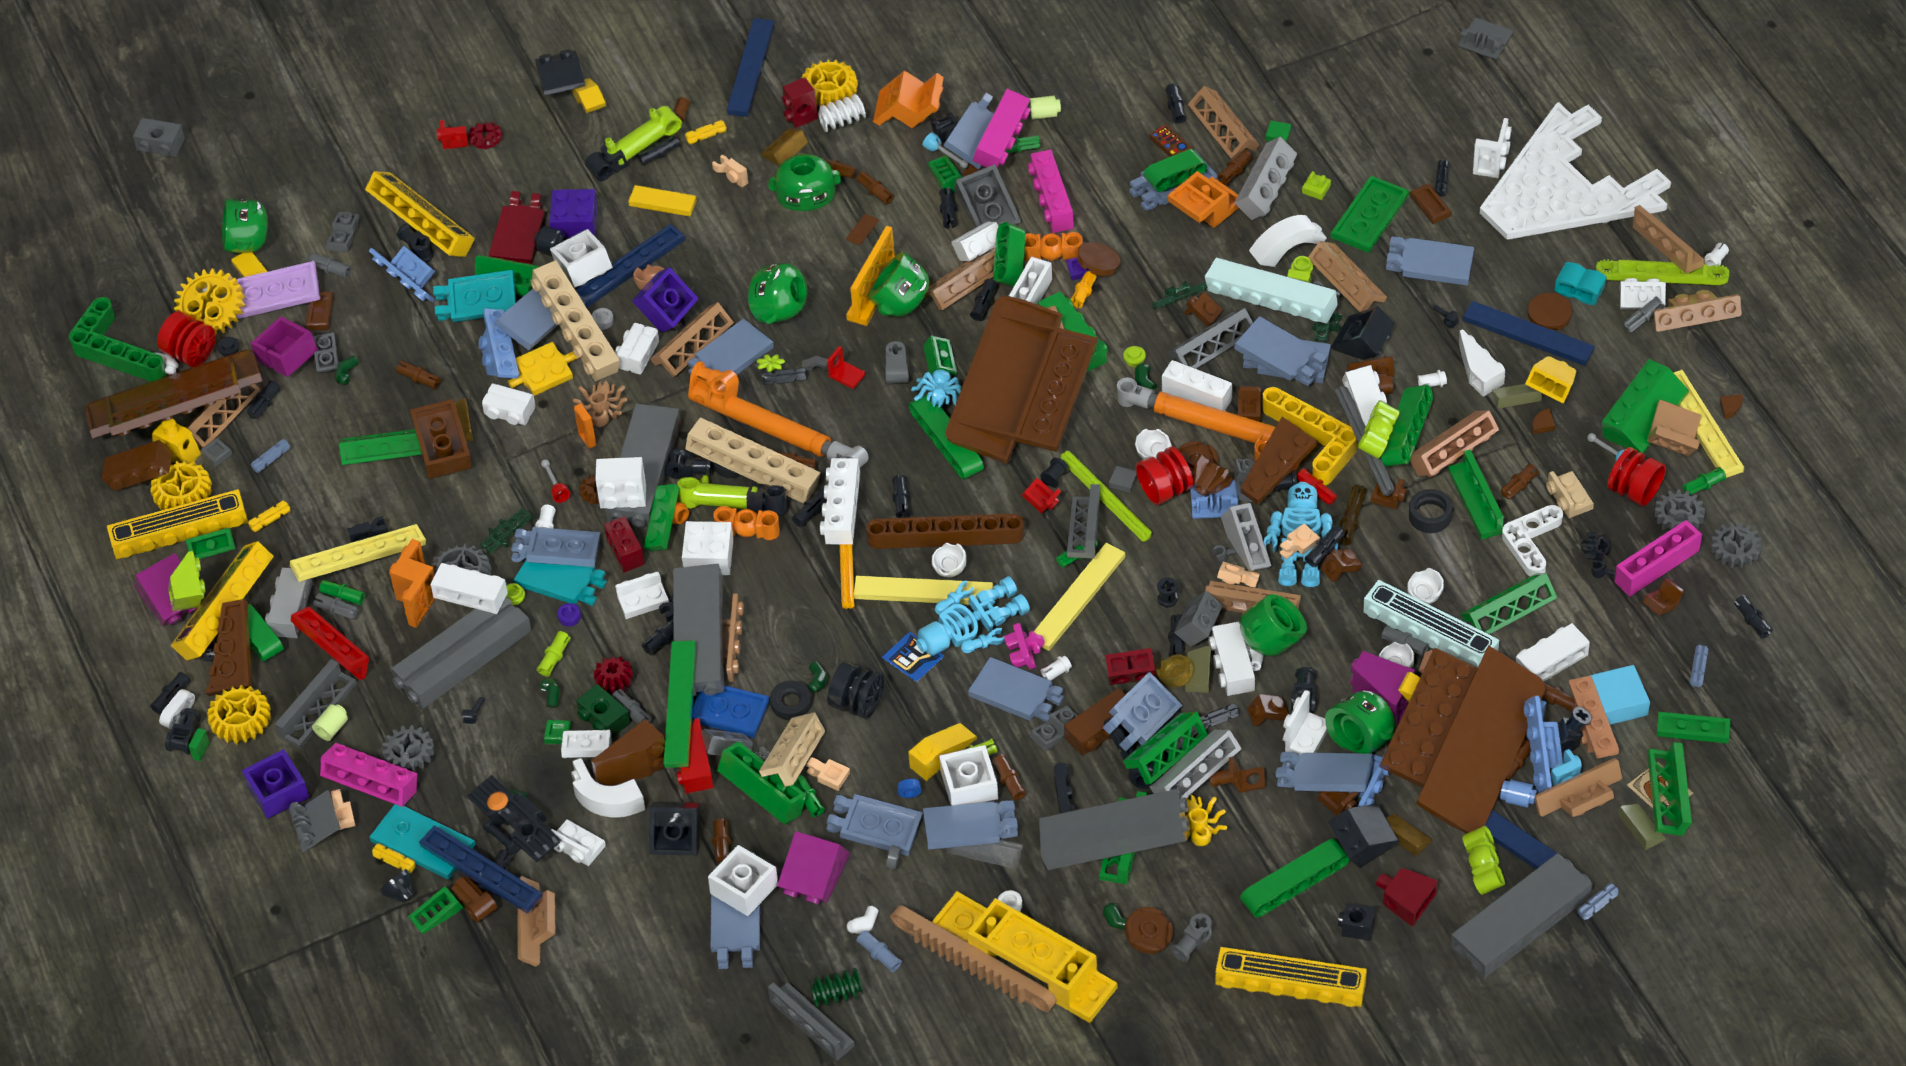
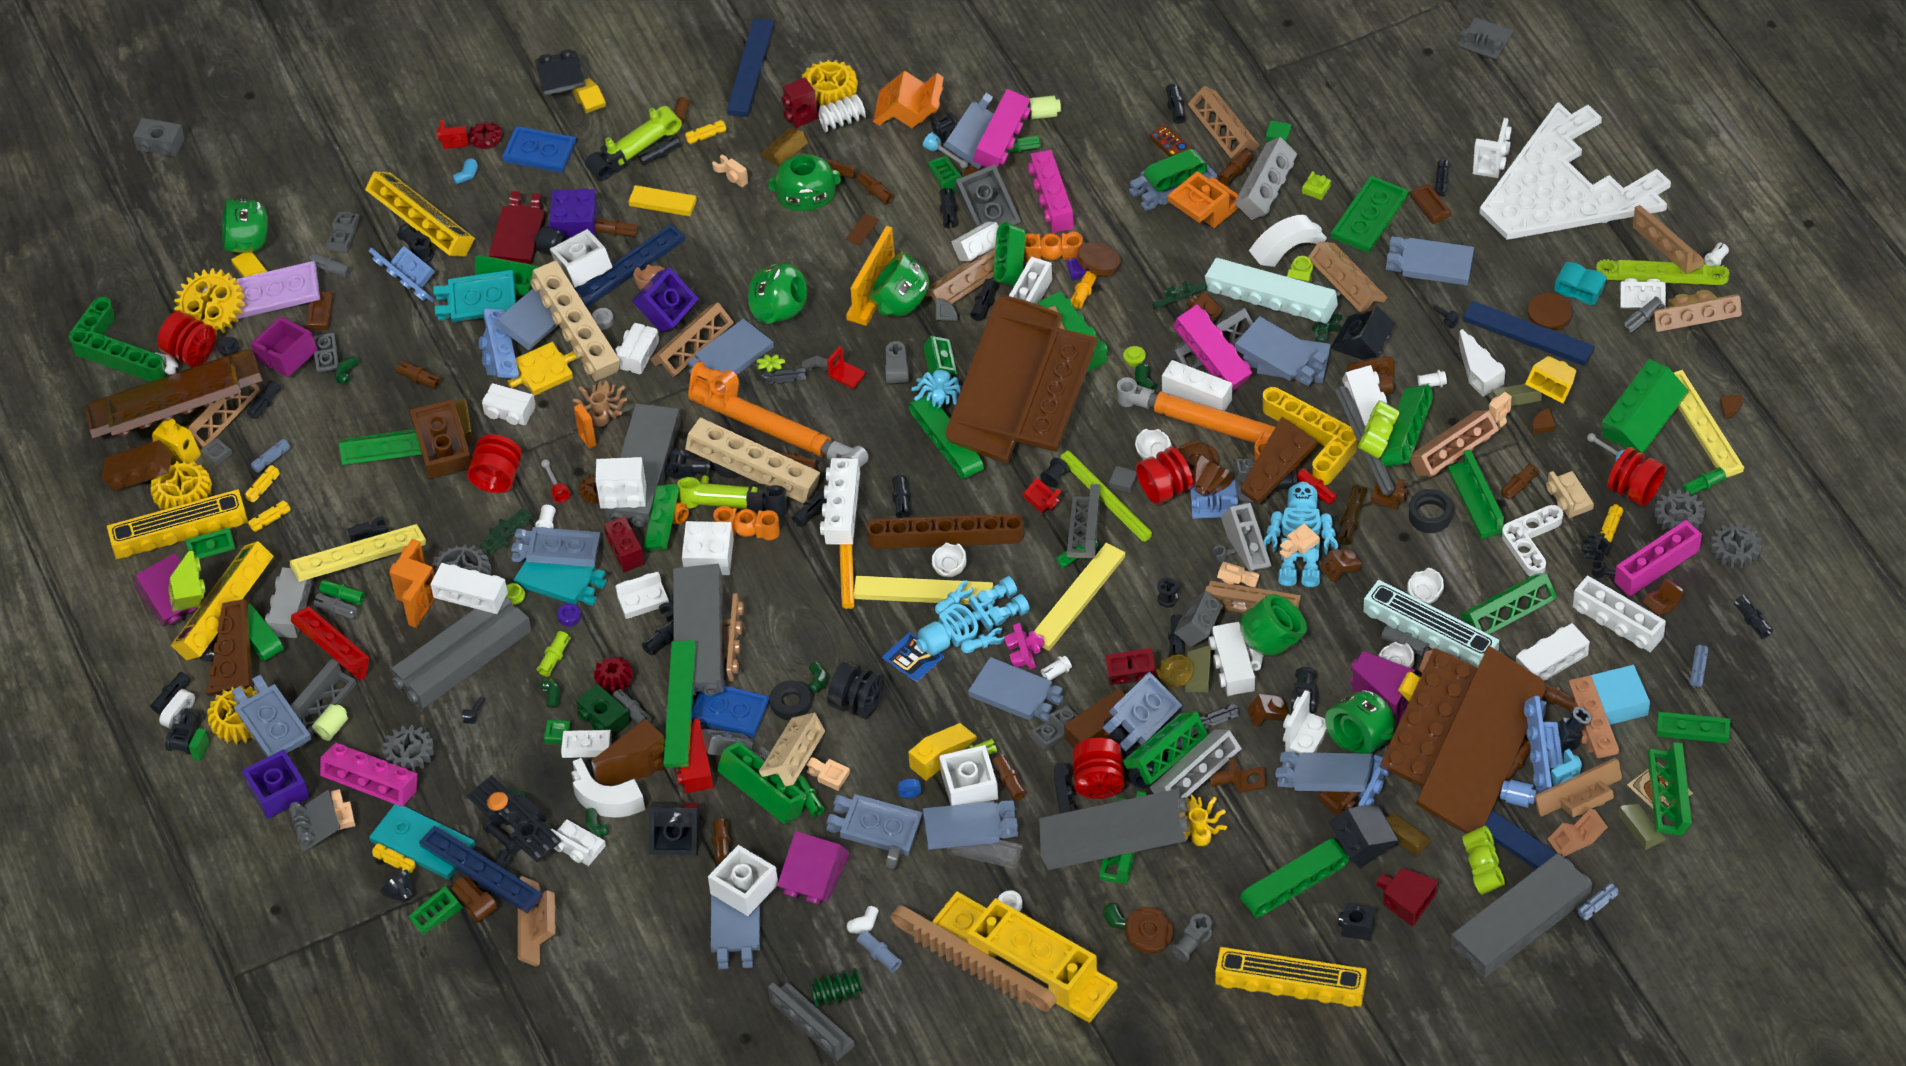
(262, 483): none -> yellow axle
(270, 718): none -> sand blue tile
(468, 172): none -> dark azure arm
(494, 463): none -> red wheel
(539, 149): none -> blue tile
(592, 824): none -> dark green arm
(616, 227): none -> reddish brown axle
(945, 310): none -> dark grey tile
(1098, 768): none -> red wheel
(1211, 347): none -> dark pink brick
(1249, 402): reddish brown bracket -> none
(1324, 546): black pin -> none
(1499, 408): none -> light nougat plate
(1584, 832): none -> nougat slope
(1612, 521): none -> yellow axle
(1619, 614): none -> white brick
(1674, 428): medium nougat bracket -> none

